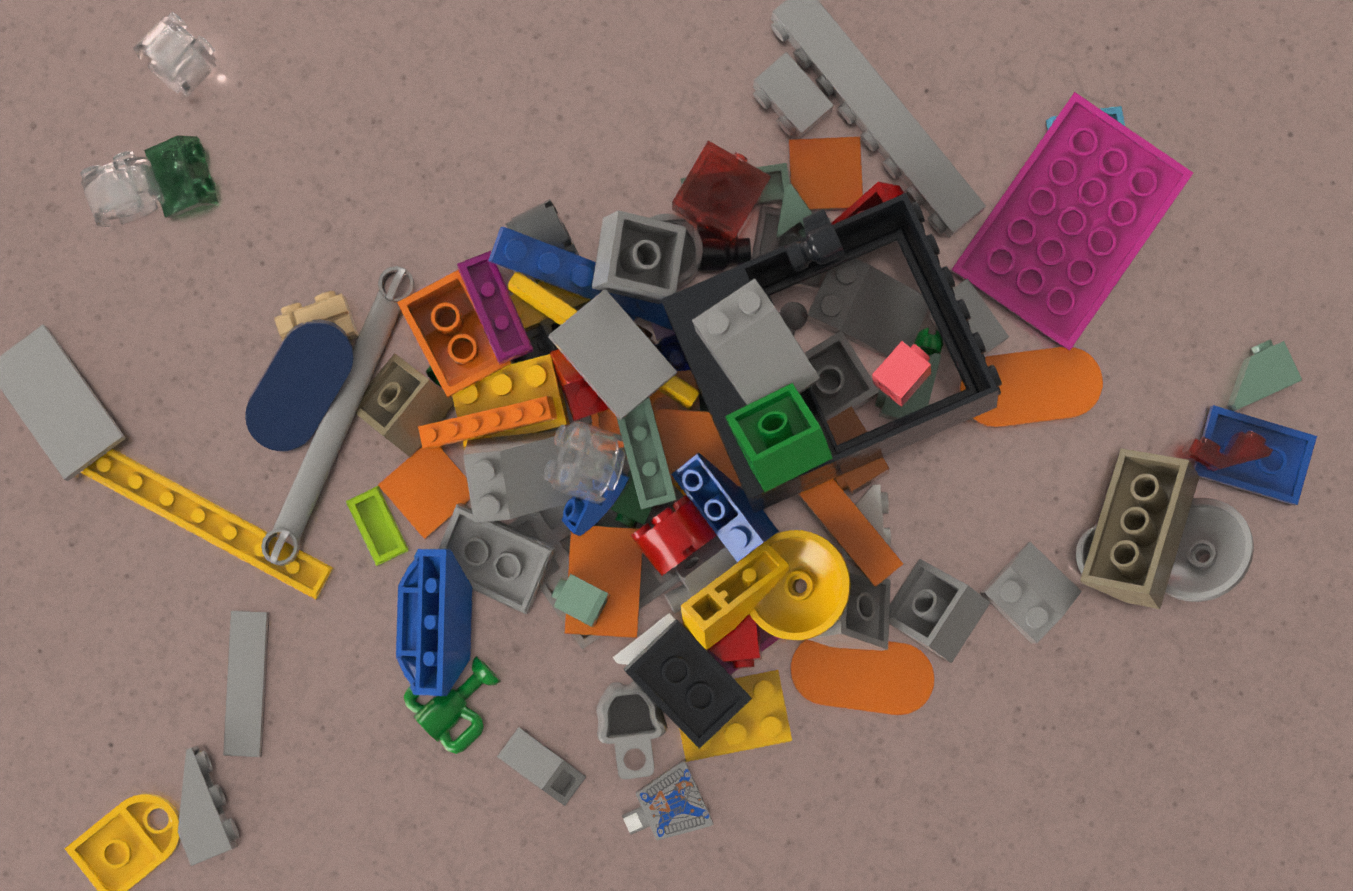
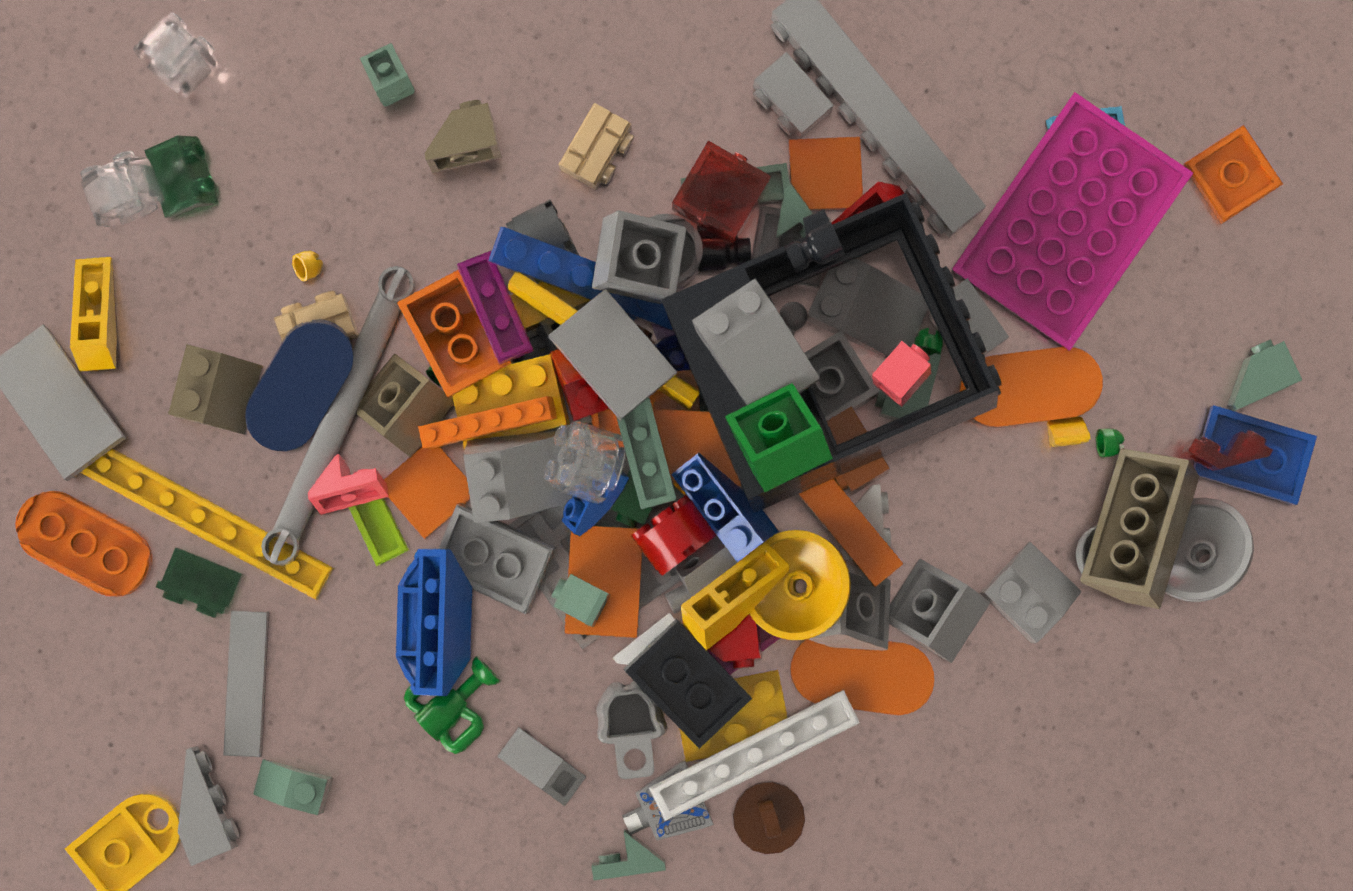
(83, 543): none -> orange tile
(94, 315): none -> yellow slope
(200, 582): none -> clear green bracket
(214, 389): none -> dark tan slope
(293, 787): none -> sand green slope
(306, 265): none -> yellow hinge
(339, 489): none -> coral slope
(387, 75): none -> sand green slope
(464, 138): none -> dark tan slope
(596, 146): none -> tan brick
(639, 861): none -> sand green slope
(753, 755): none -> white tile
(769, 817): none -> reddish brown tile
(1068, 432): none -> yellow slope
(1109, 442): none -> green hinge
(1232, 174): none -> orange tile

